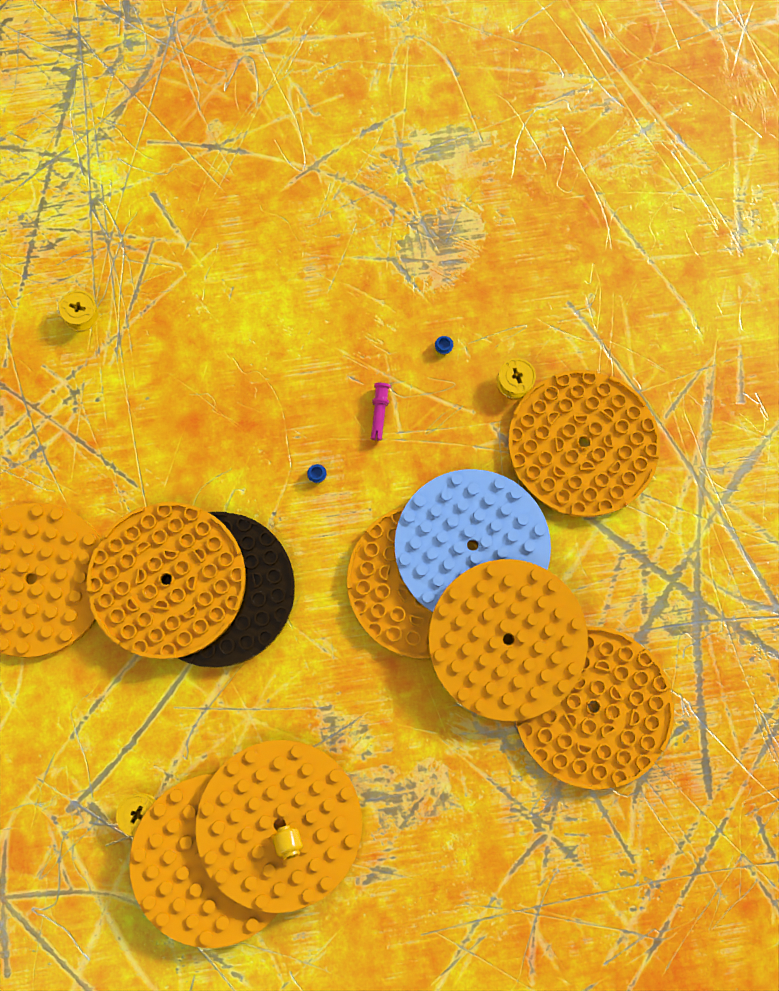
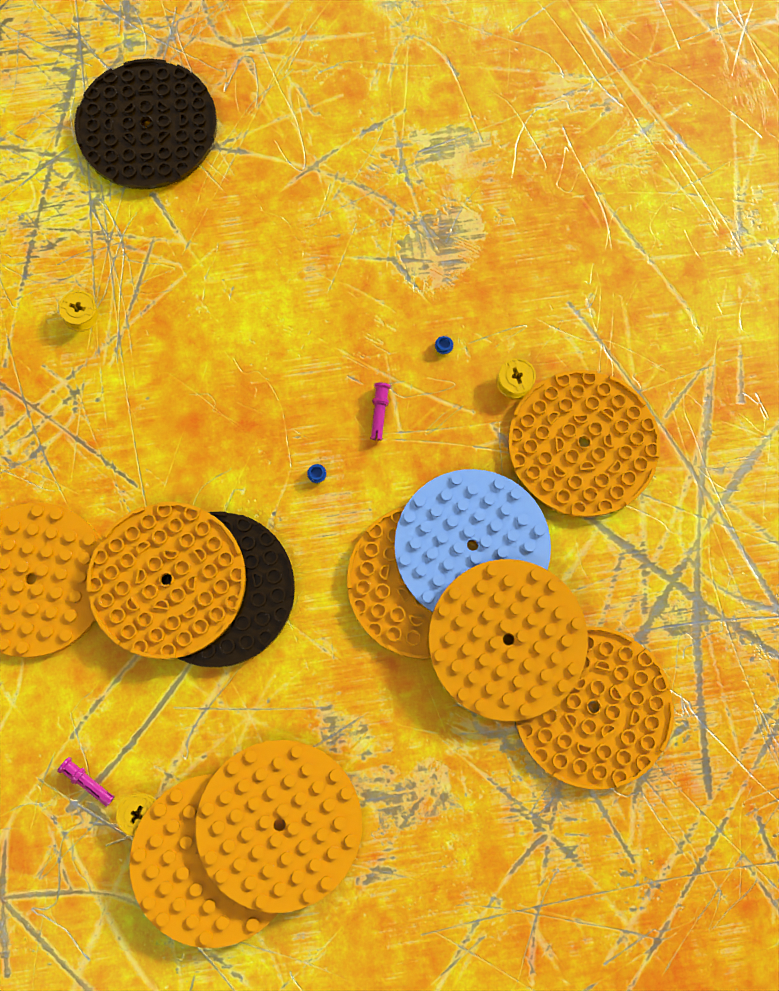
(79, 777): none -> dark pink pin
(150, 156): none -> dark brown plate
(287, 842): yellow head -> none

